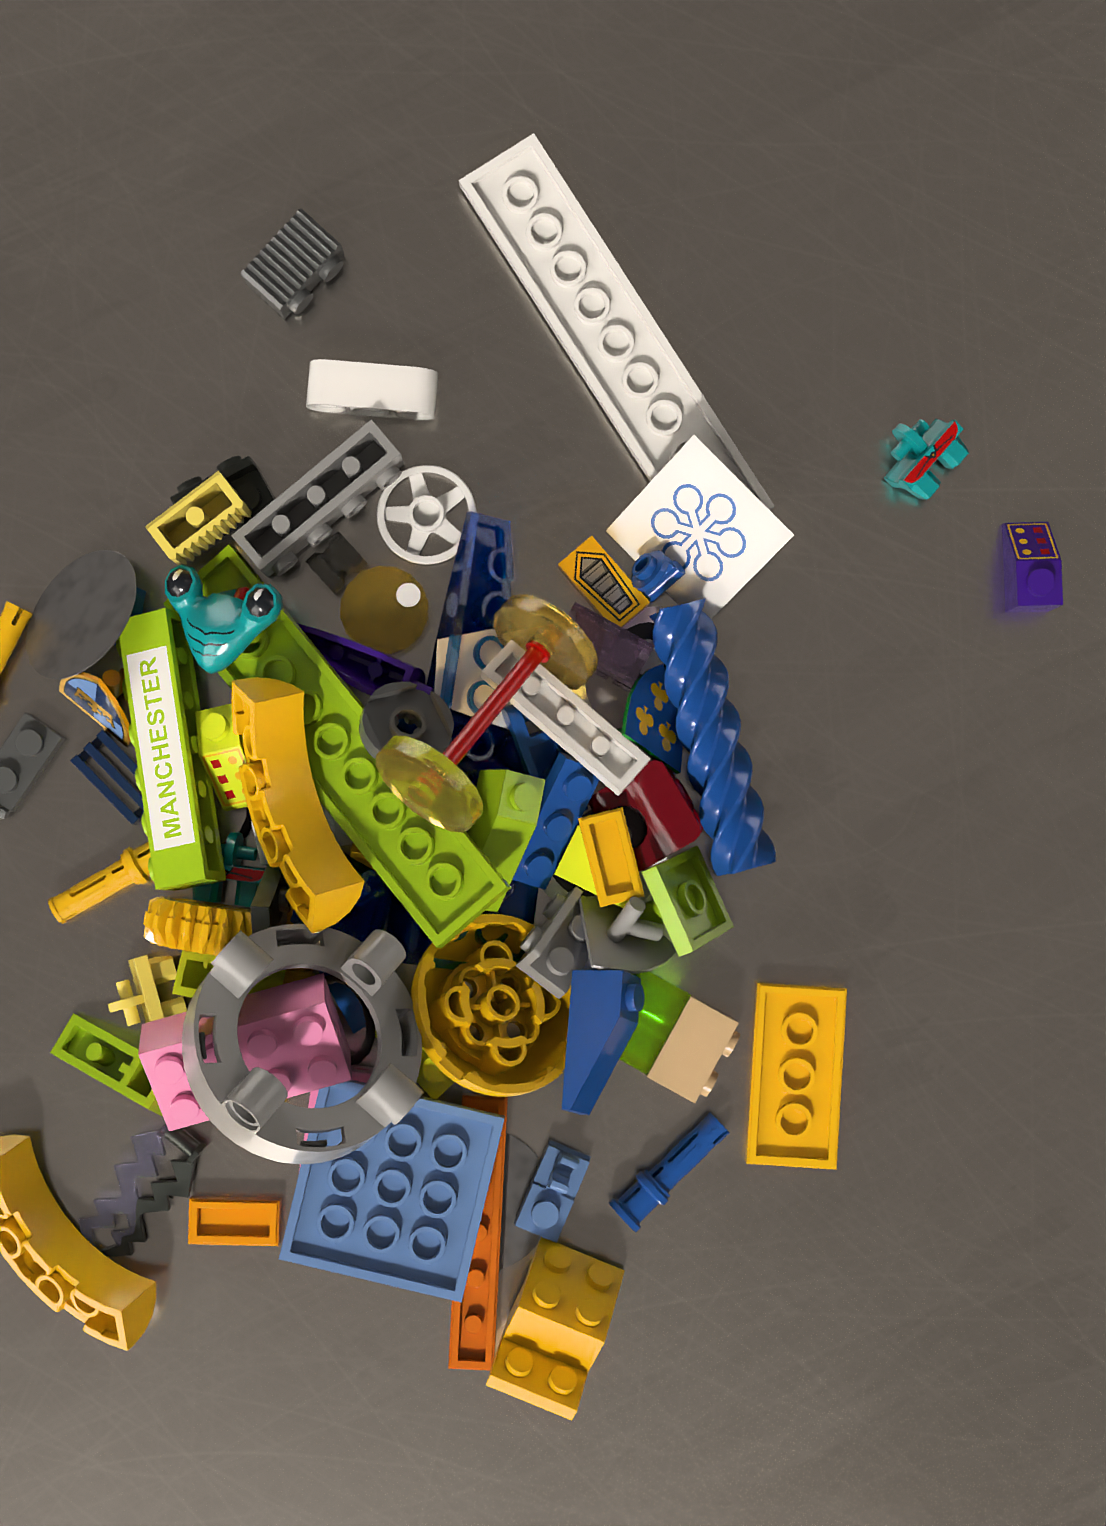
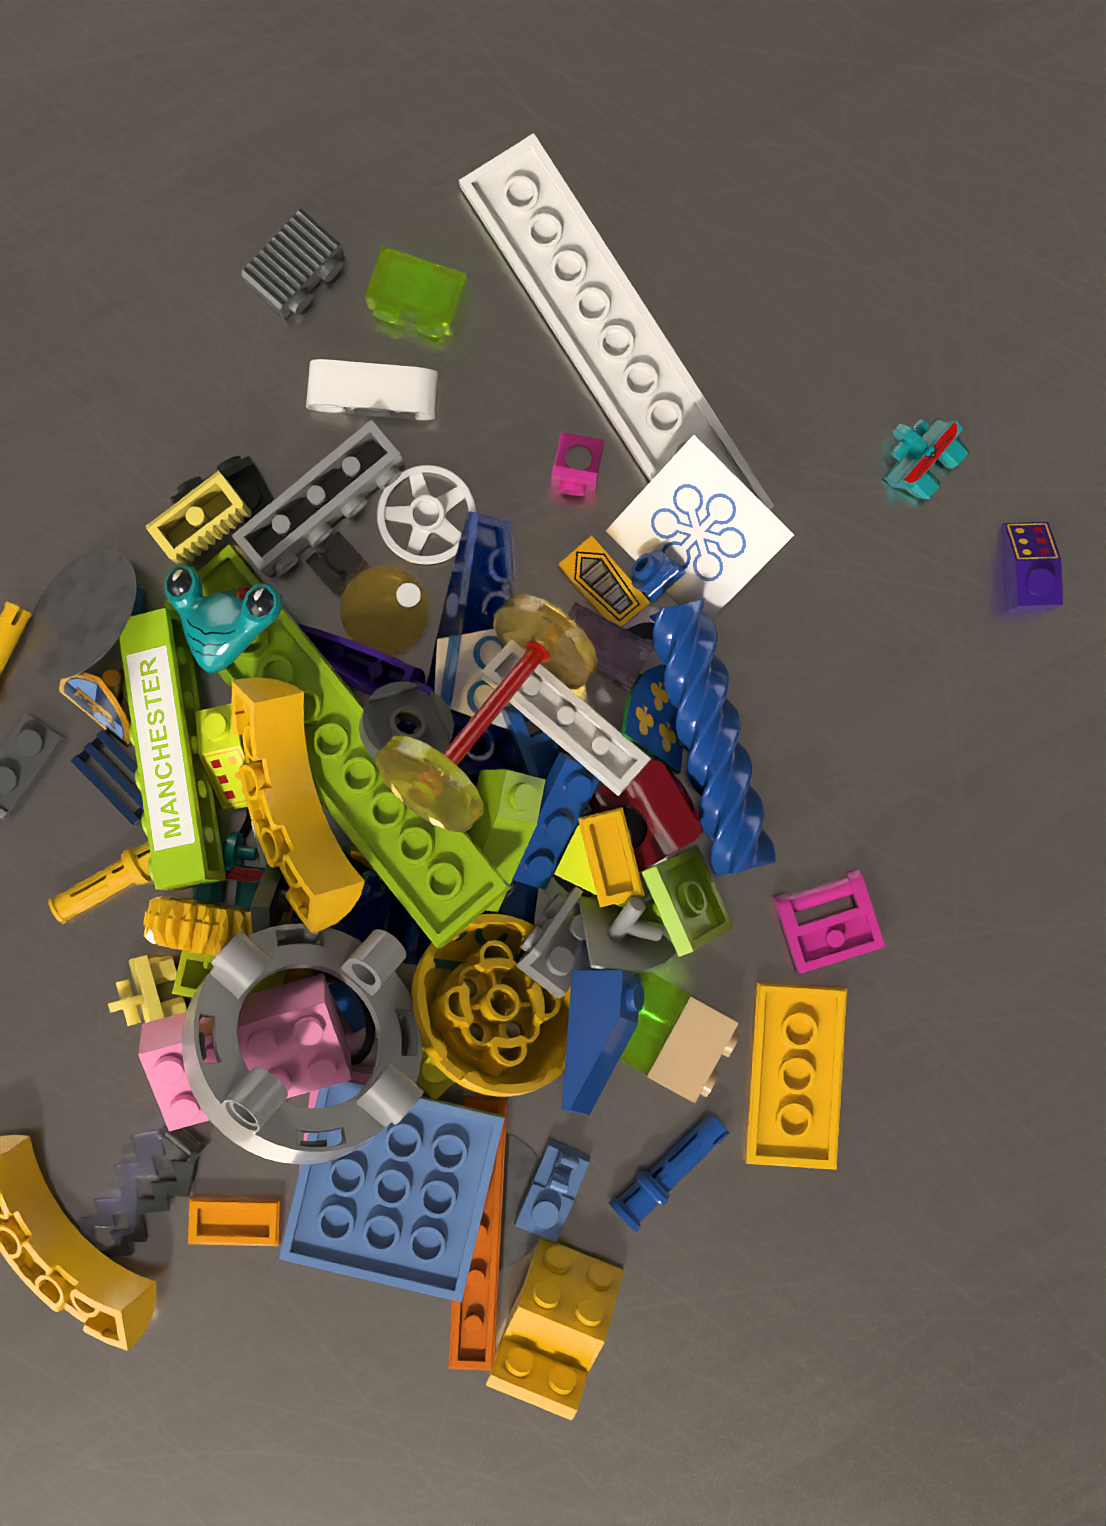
(106, 1060): lime slope -> none
(416, 292): none -> clear neon green brick
(572, 480): none -> dark pink bracket
(833, 936): none -> dark pink plate

